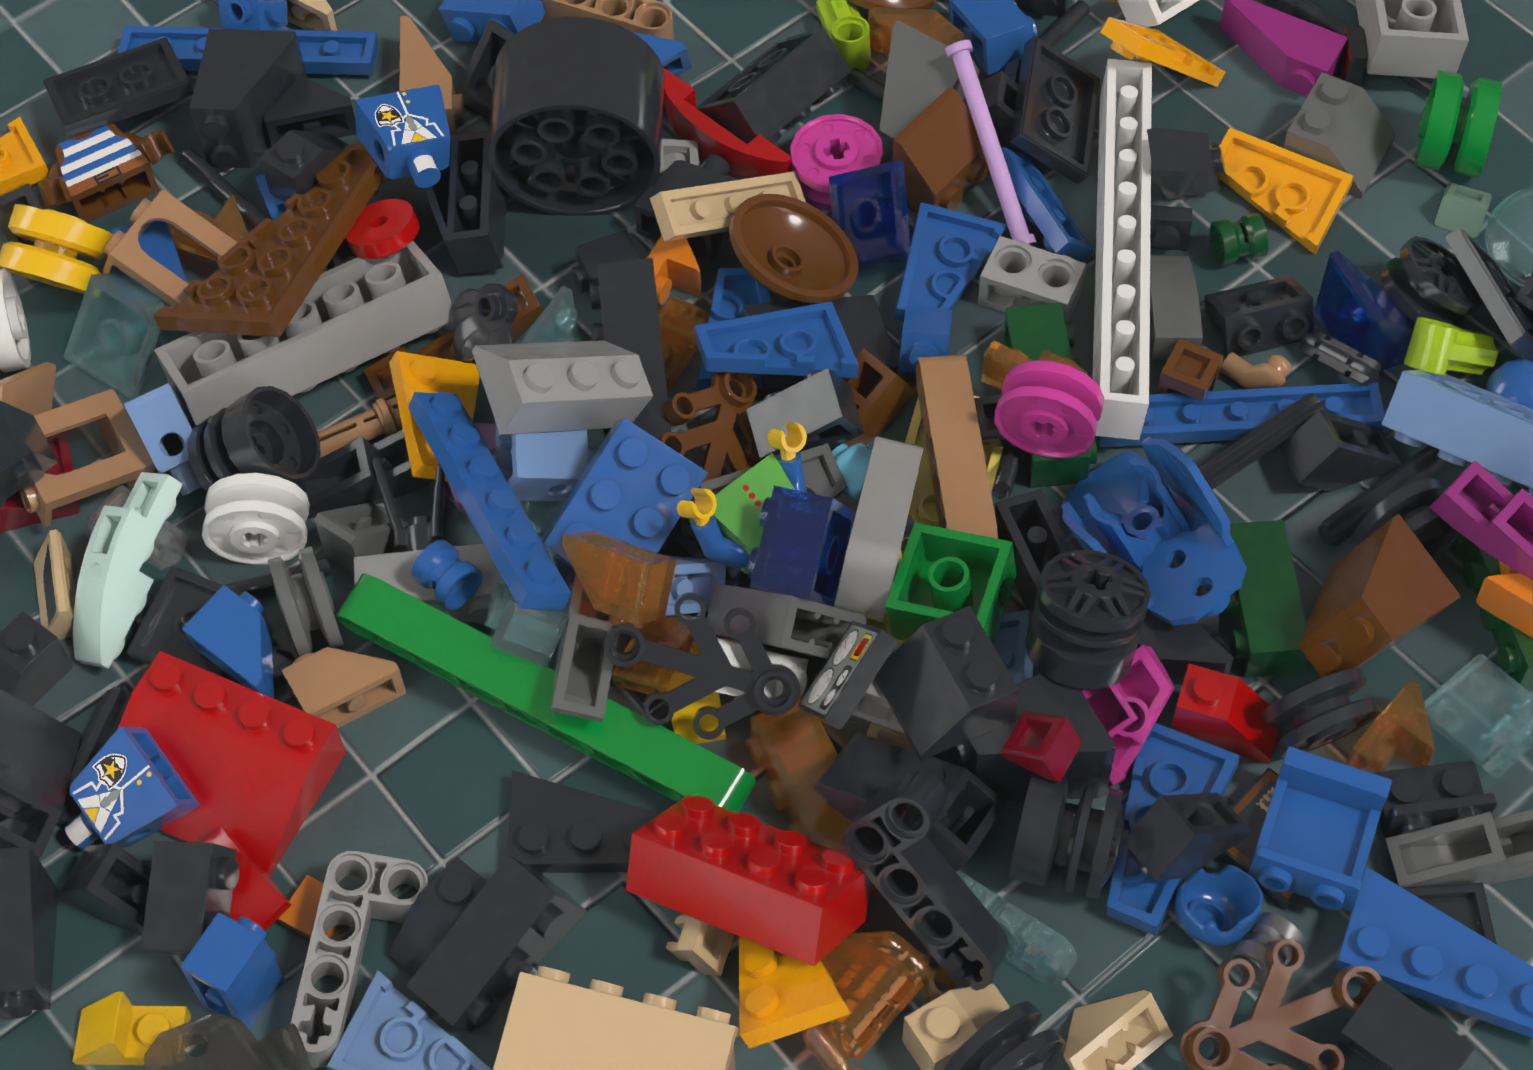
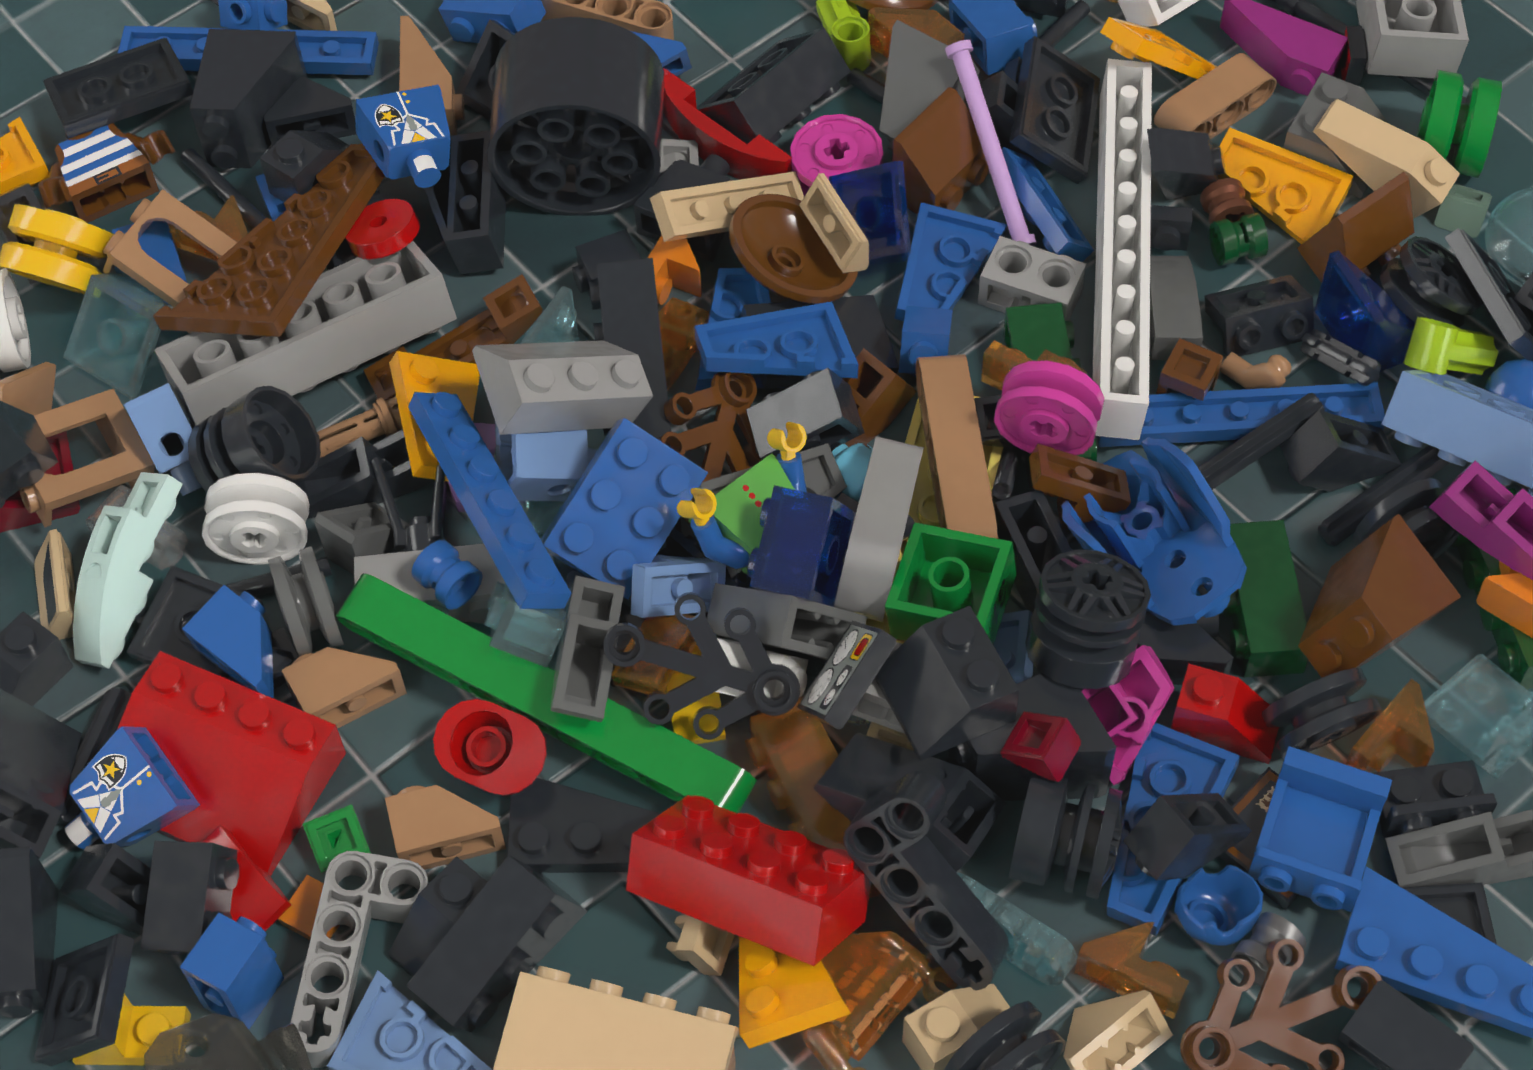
(84, 1000): none -> black tile
(334, 835): none -> green tile
(438, 825): none -> medium nougat slope
(483, 319): black plate -> none
(489, 746): none -> red piece
(621, 576): clear orange slope -> none
(835, 226): none -> tan slope
(1073, 477): none -> reddish brown slope
(1118, 966): none -> clear orange slope
(1218, 98): none -> medium nougat beam
(1225, 200): none -> copper wheel
(1366, 230): none -> reddish brown slope
(1383, 151): none -> tan slope

